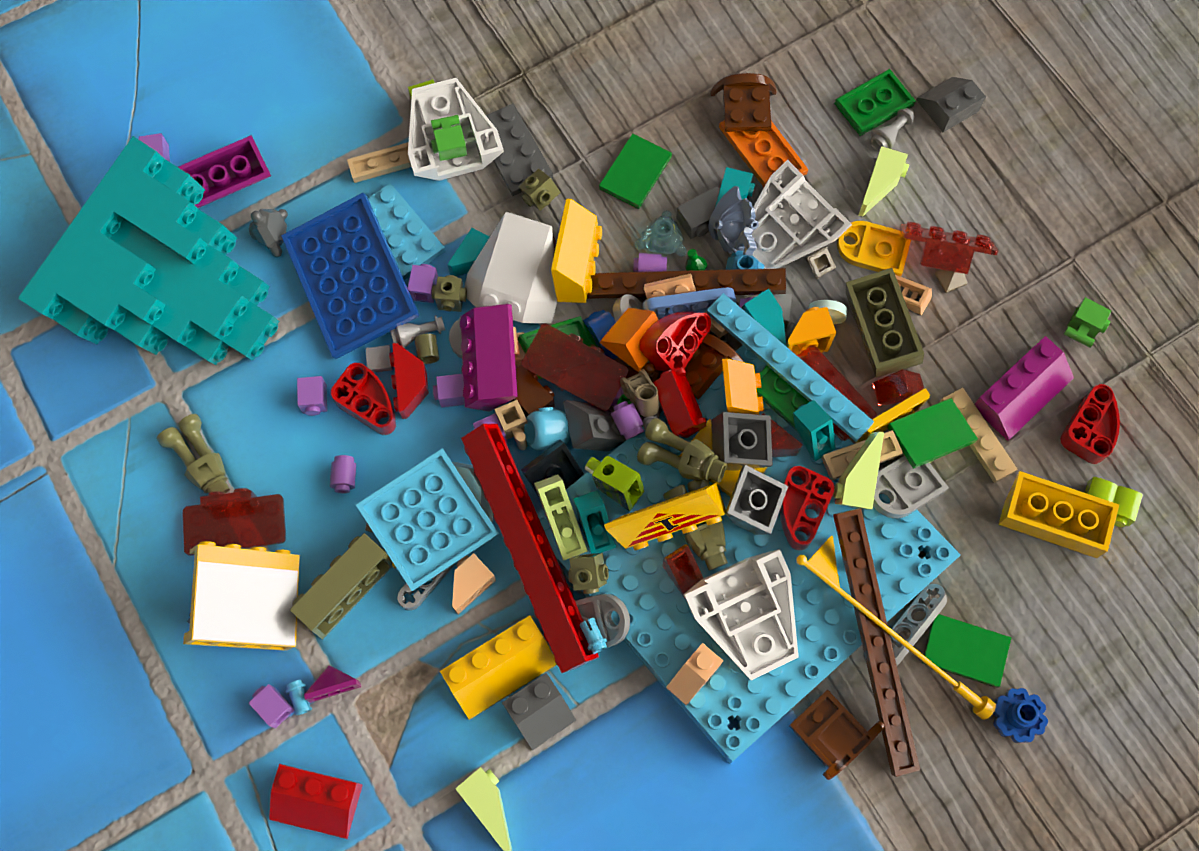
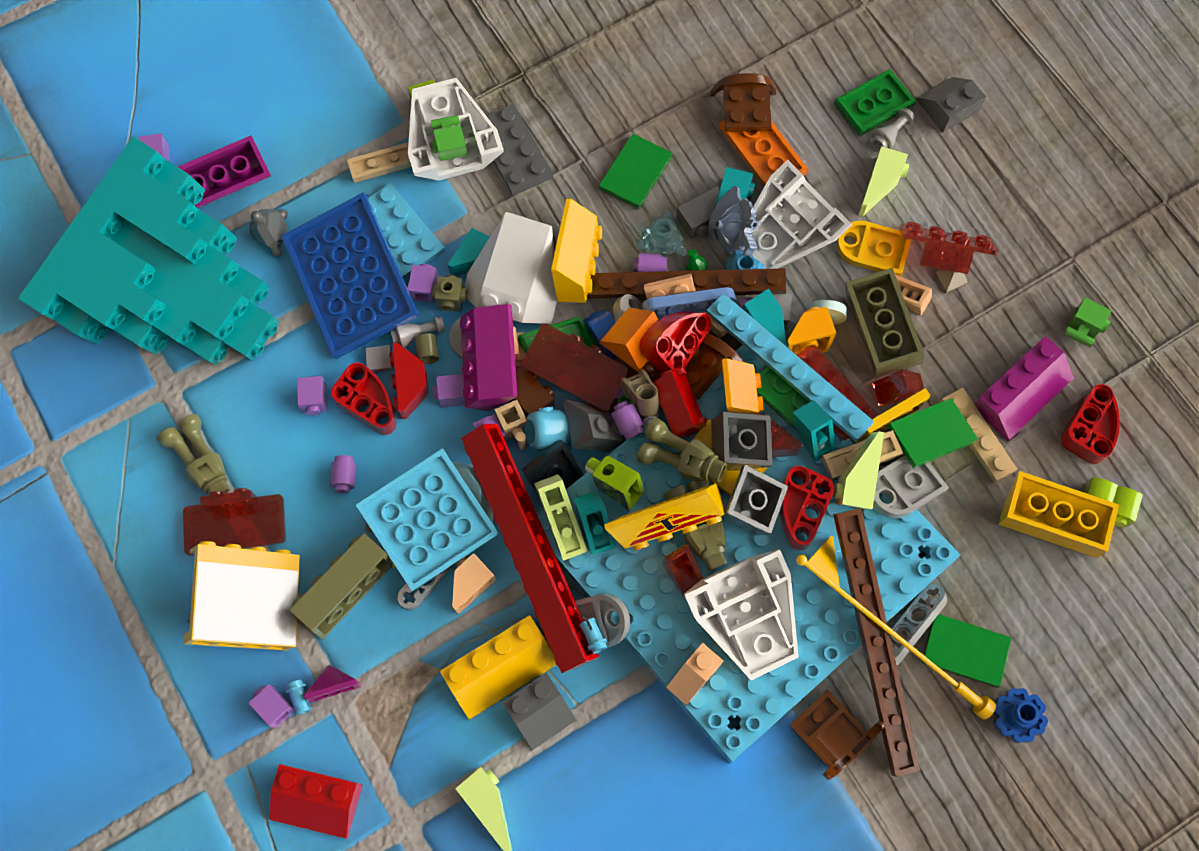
(538, 190): olive brick -> none
(588, 572): olive brick -> none
(820, 262): dark tan slope -> none

